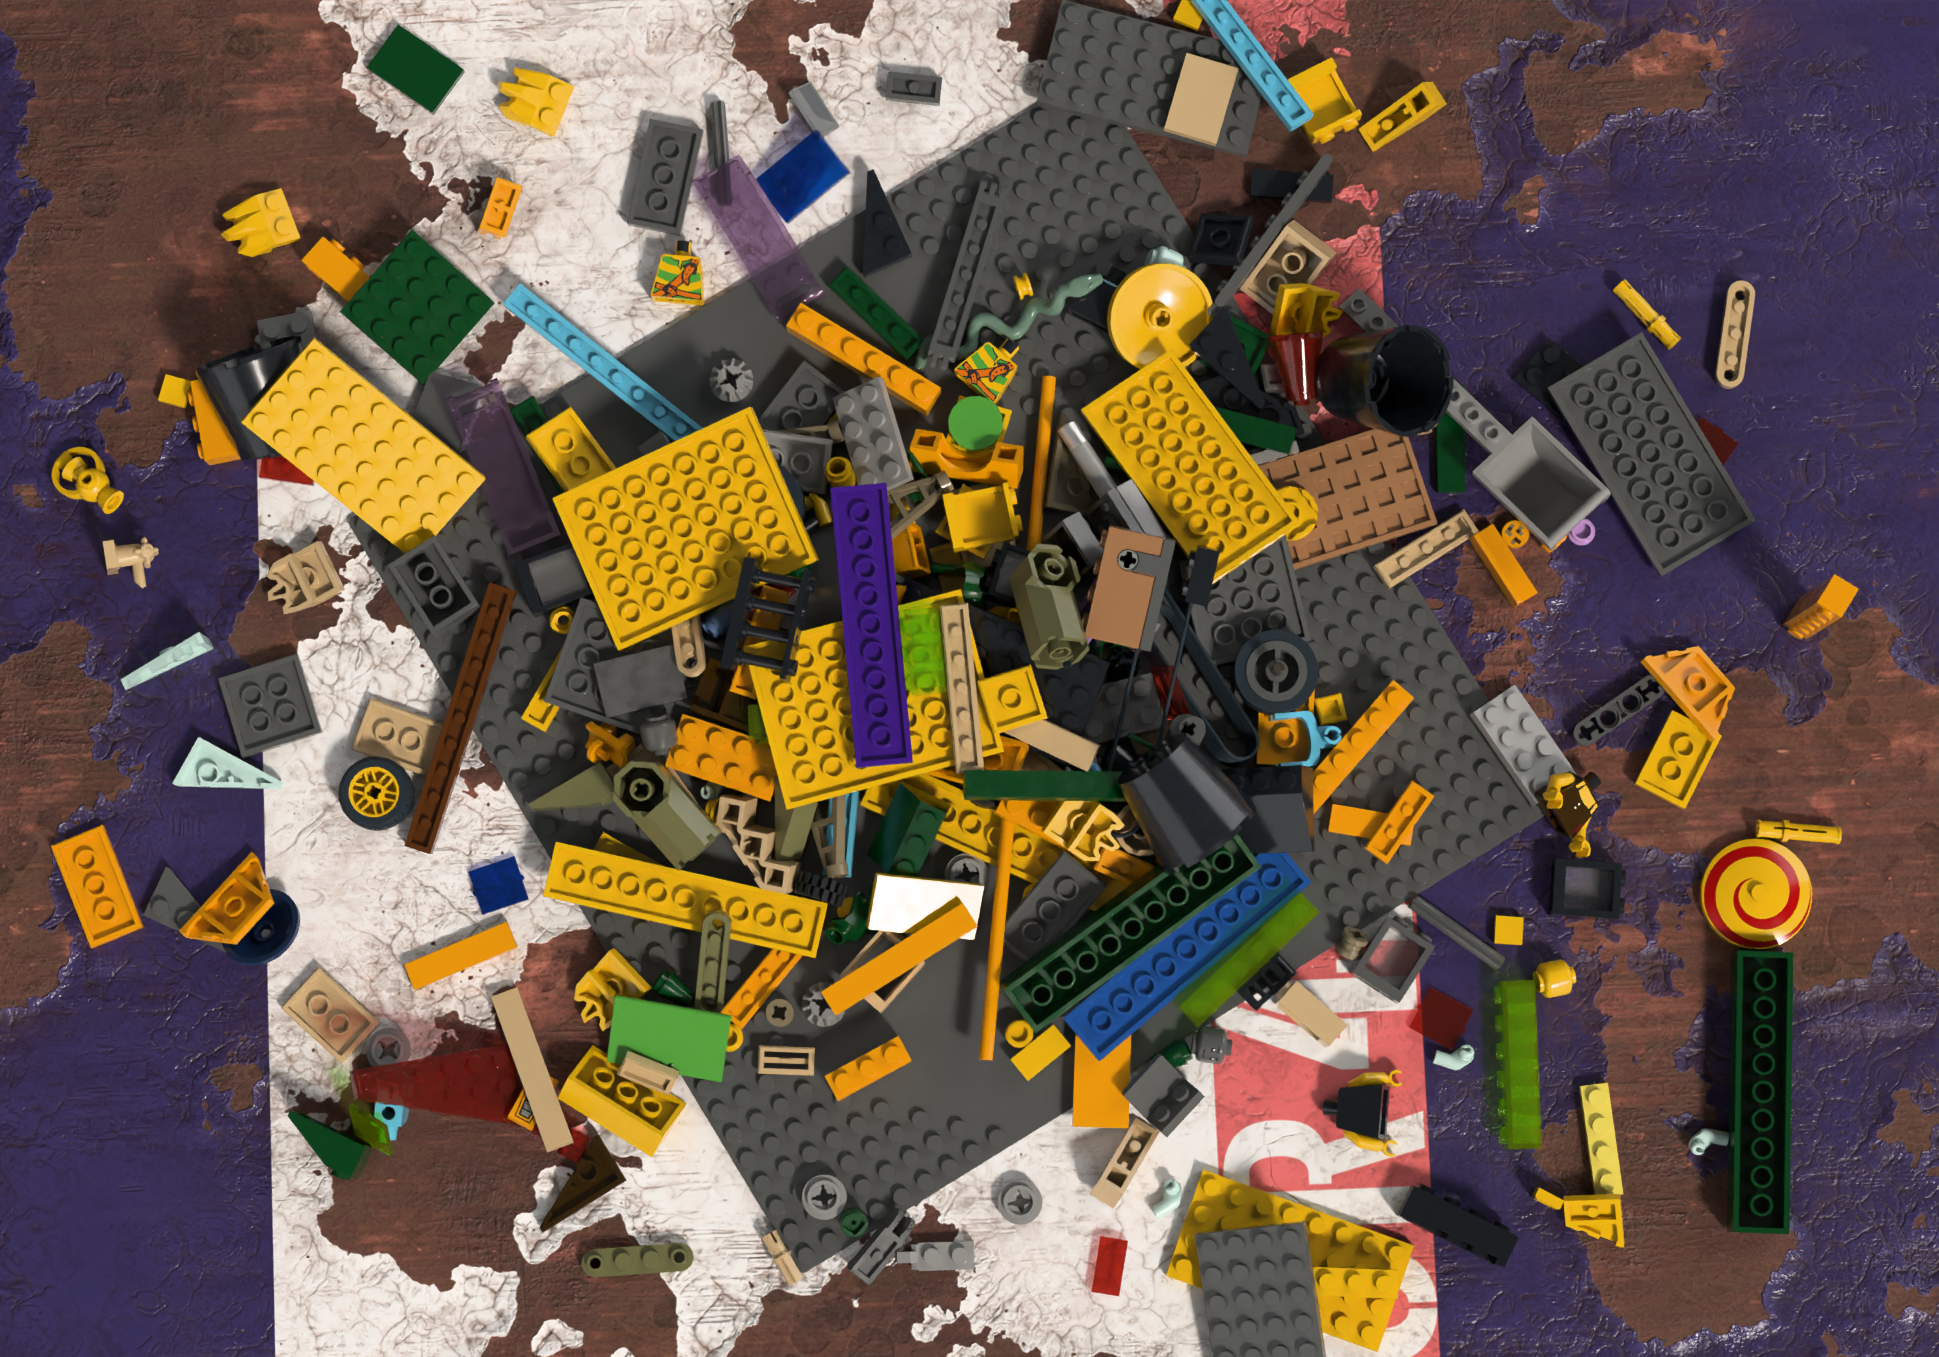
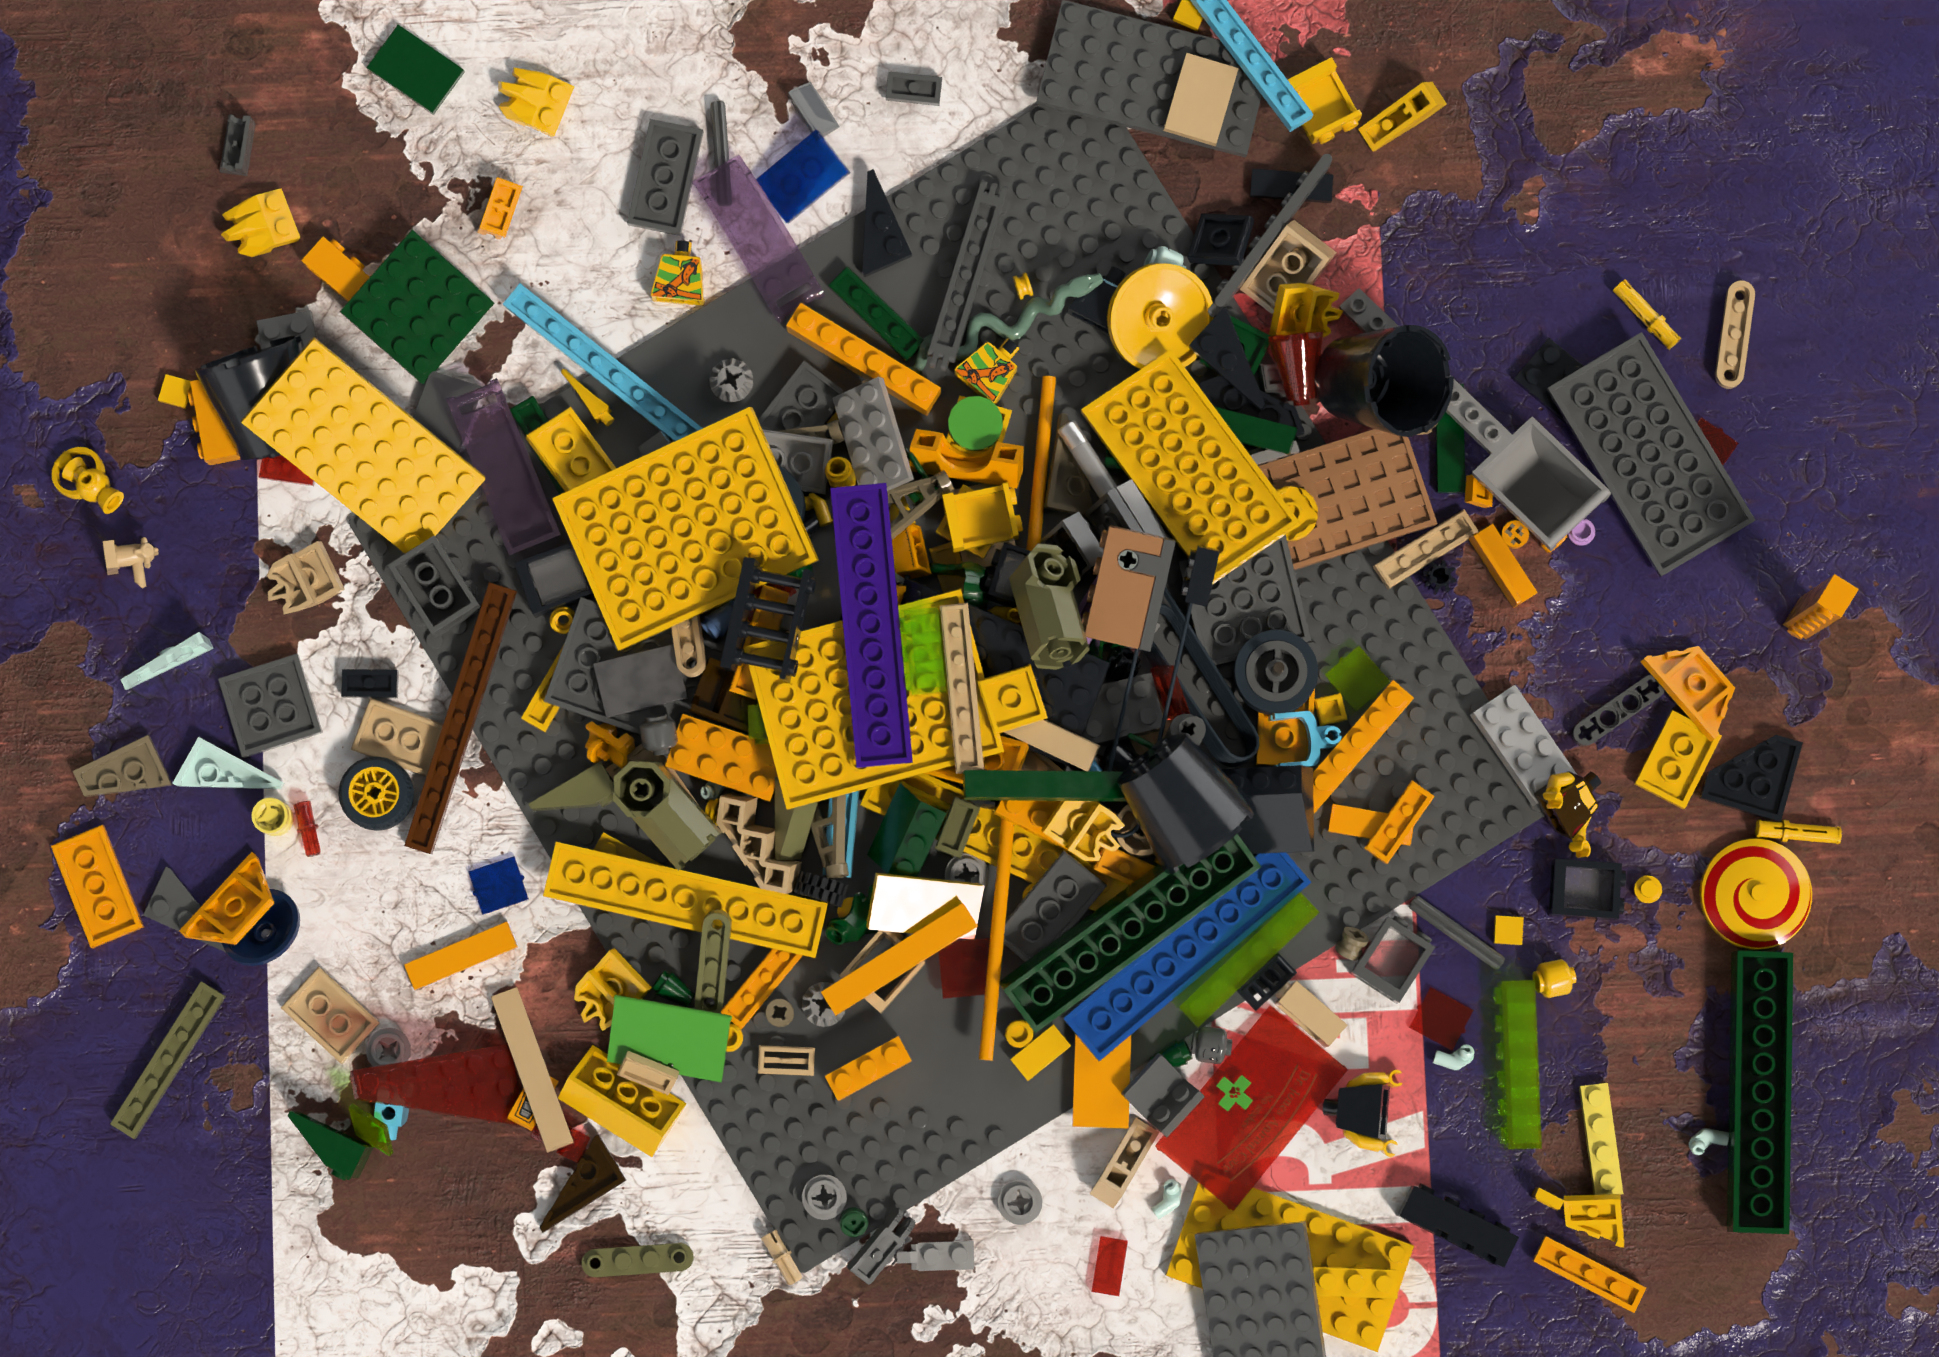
(124, 770): none -> dark tan wing
(168, 1060): none -> olive plate
(237, 145): none -> dark grey hinge
(272, 817): none -> light yellow wheel
(307, 828): none -> clear red axle
(369, 683): none -> black plate
(597, 407): none -> yellow piece
(957, 827): none -> olive tile
(964, 968): none -> clear red plate
(1252, 1108): none -> clear red piece
(1357, 678): none -> clear neon green piece
(1432, 581): none -> black gear
(1476, 493): none -> light orange plate
(1589, 1274): none -> light orange plate
(1647, 889): none -> yellow plate
(1756, 779): none -> black plate

